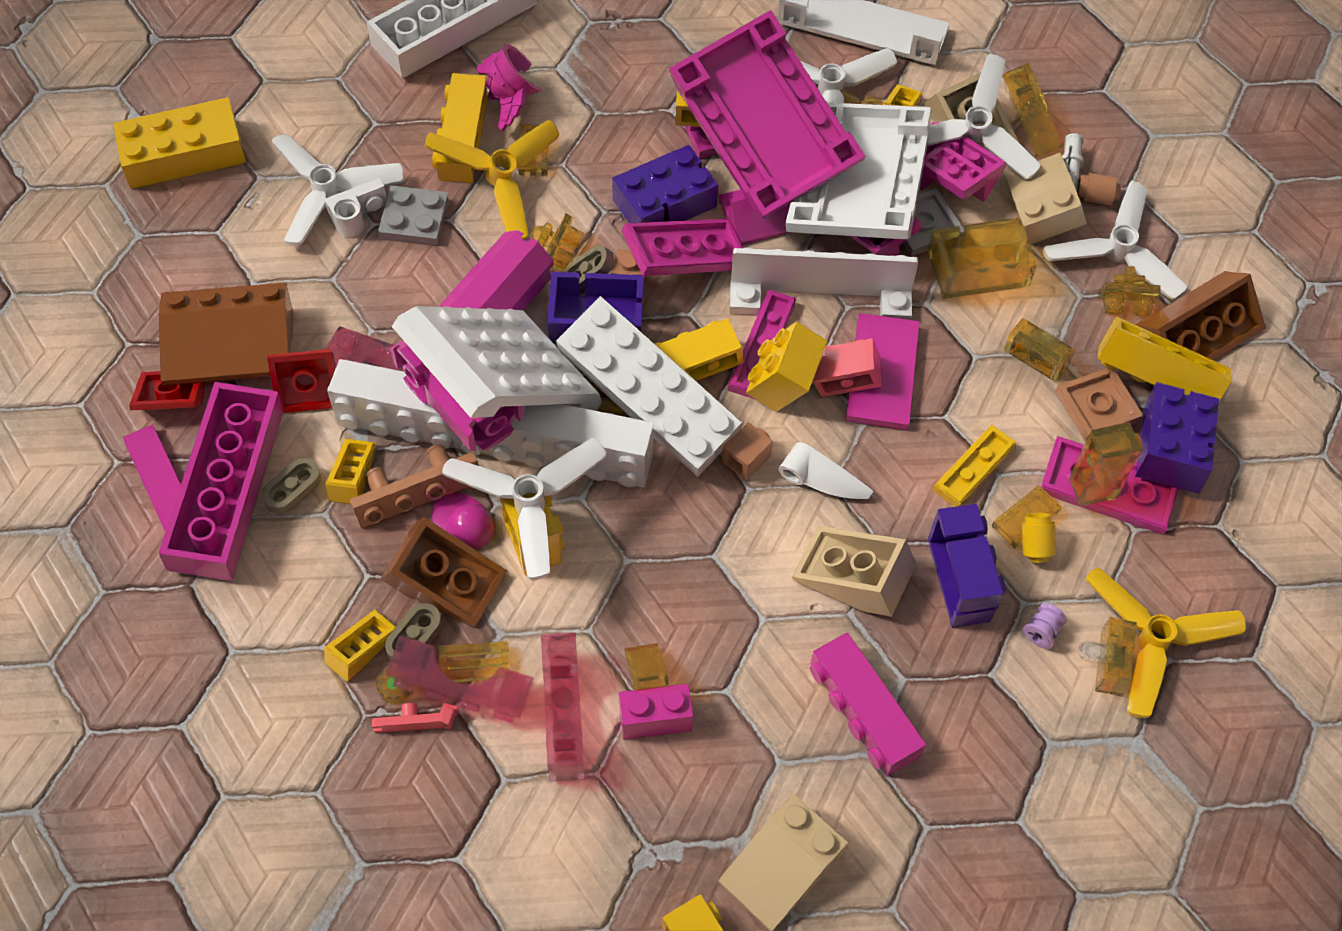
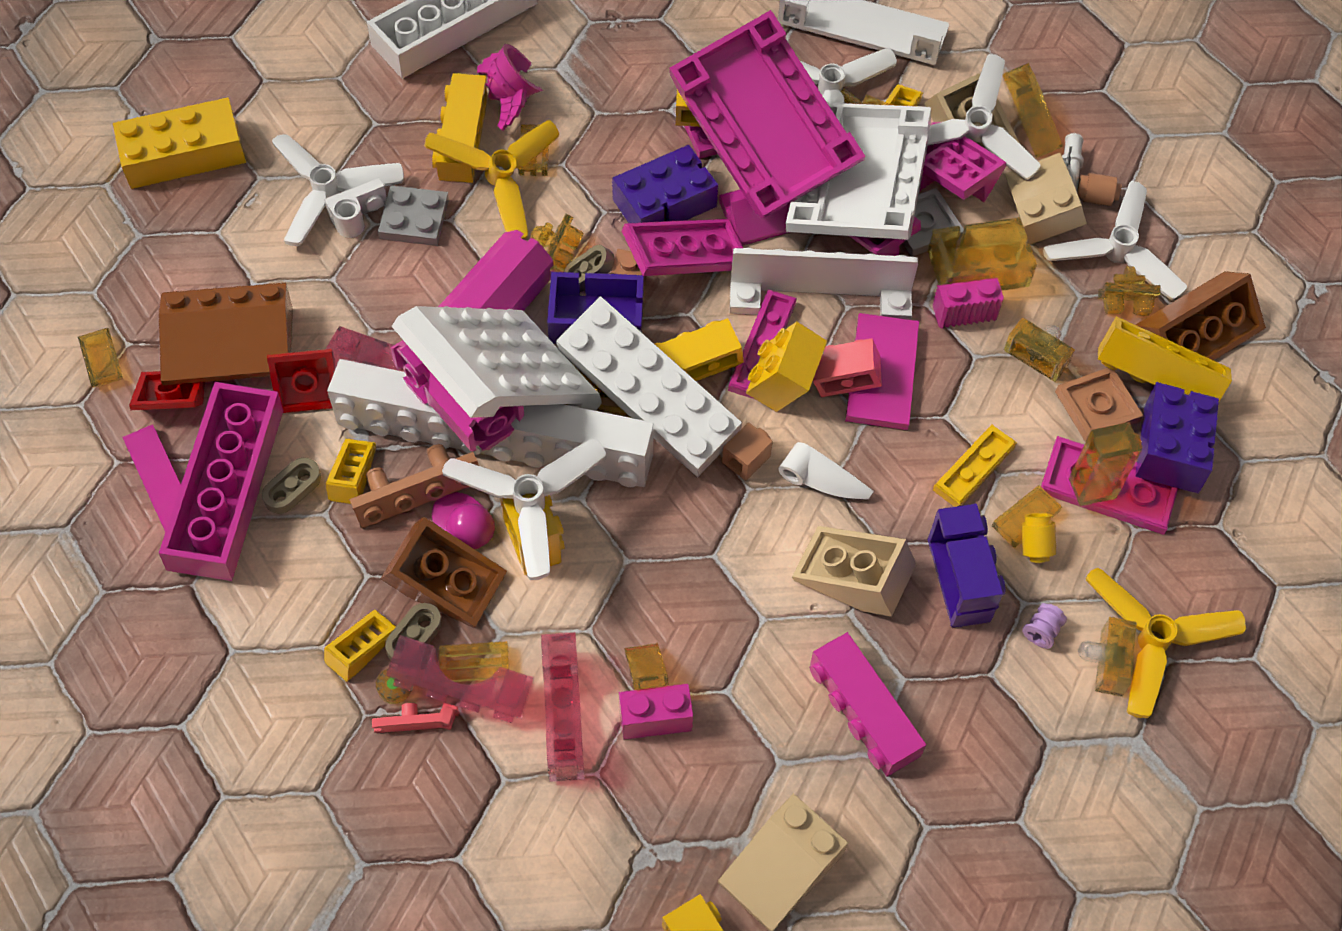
(100, 357): none -> clear yellow tile
(967, 302): none -> dark pink brick

